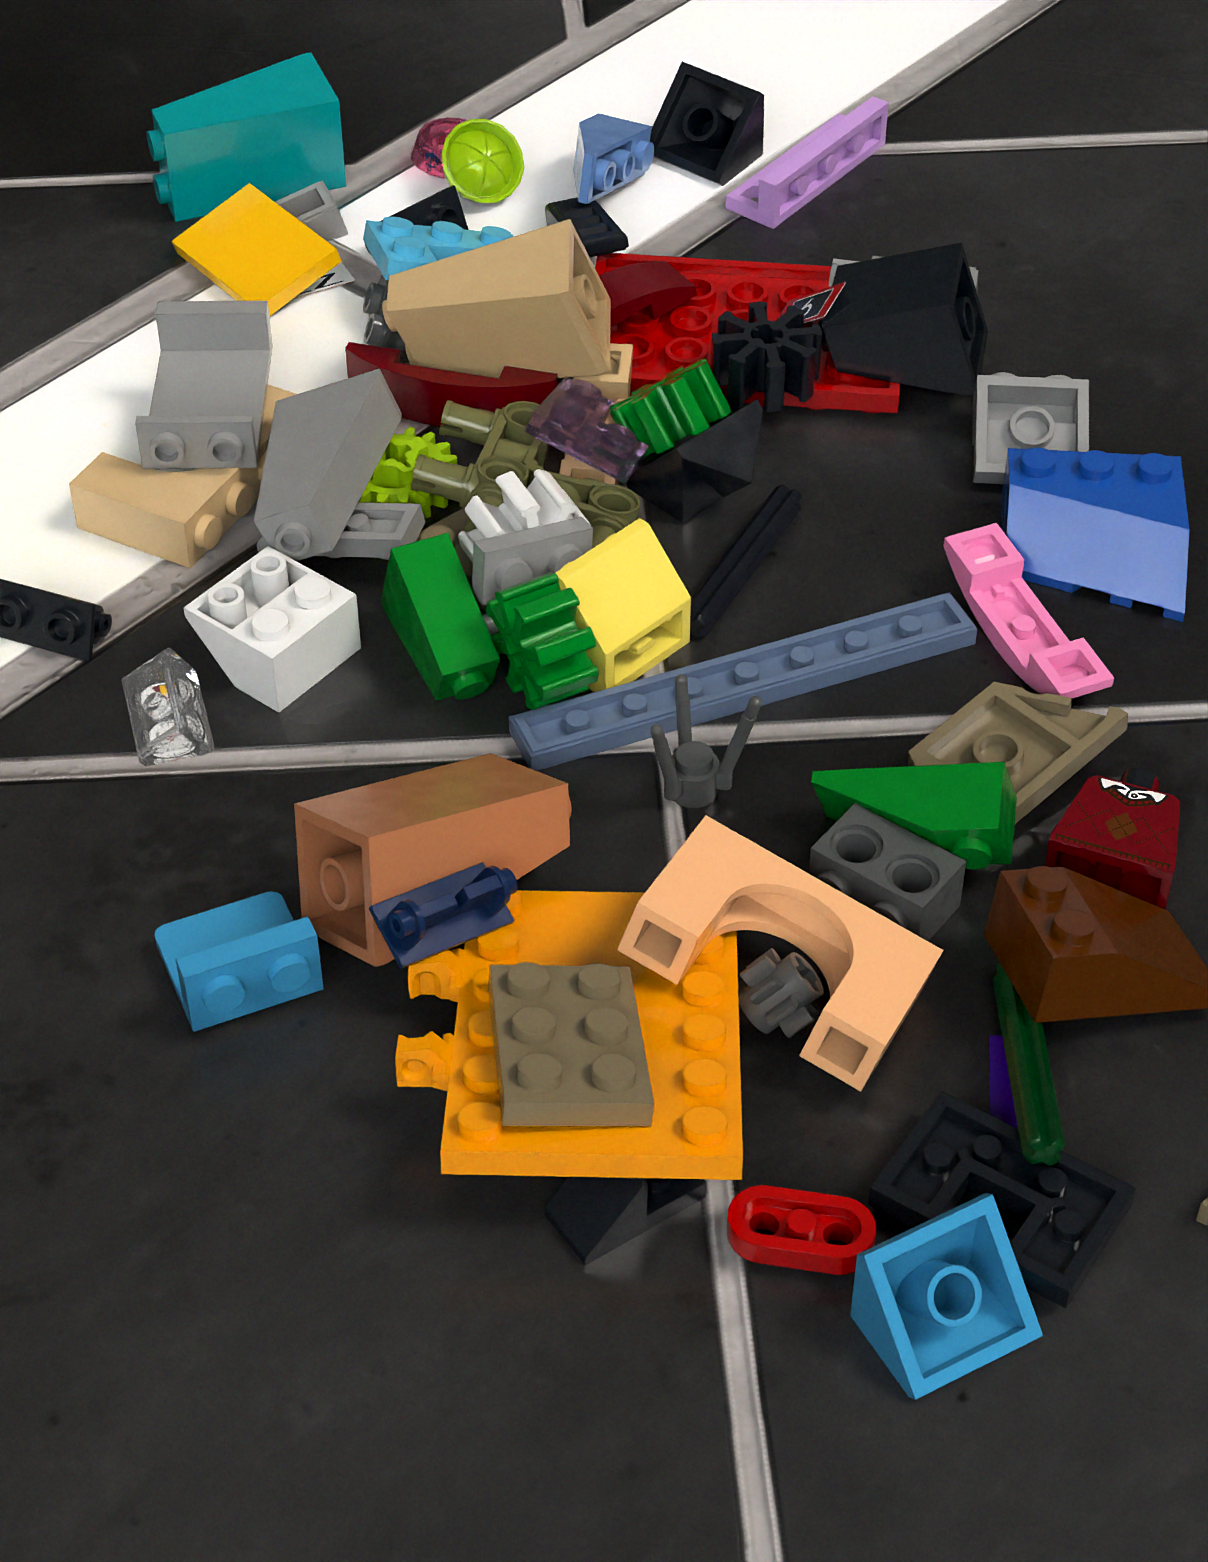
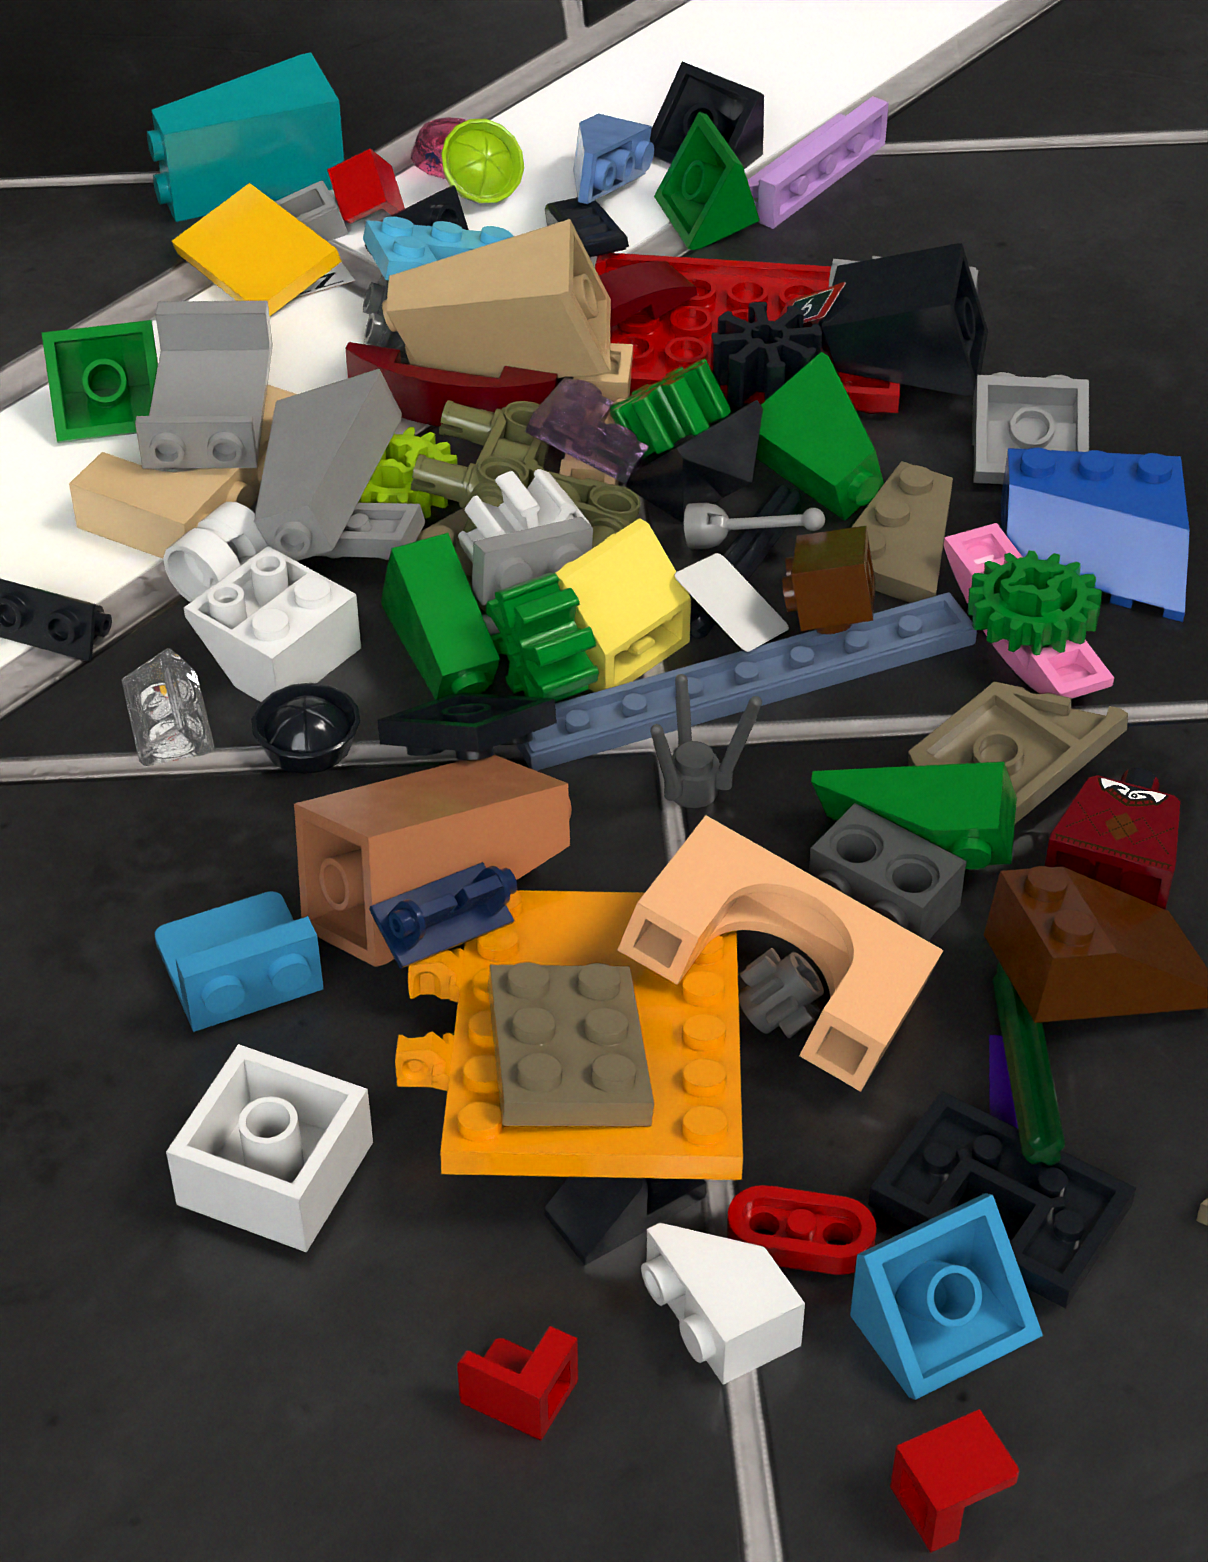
(100, 378): none -> green slope
(213, 549): none -> white wheel
(271, 1147): none -> white brick
(306, 726): none -> black hat
(365, 186): none -> red panel
(467, 724): none -> black plate
(519, 1384): none -> red panel
(706, 188): none -> green slope
(709, 525): none -> light grey hinge
(727, 1296): none -> white slope
(731, 602): none -> white sticker
(819, 441): none -> green slope
(831, 580): none -> reddish brown brick
(908, 531): none -> dark tan wing
(948, 1471): none -> red panel
(1034, 602): none -> green gear

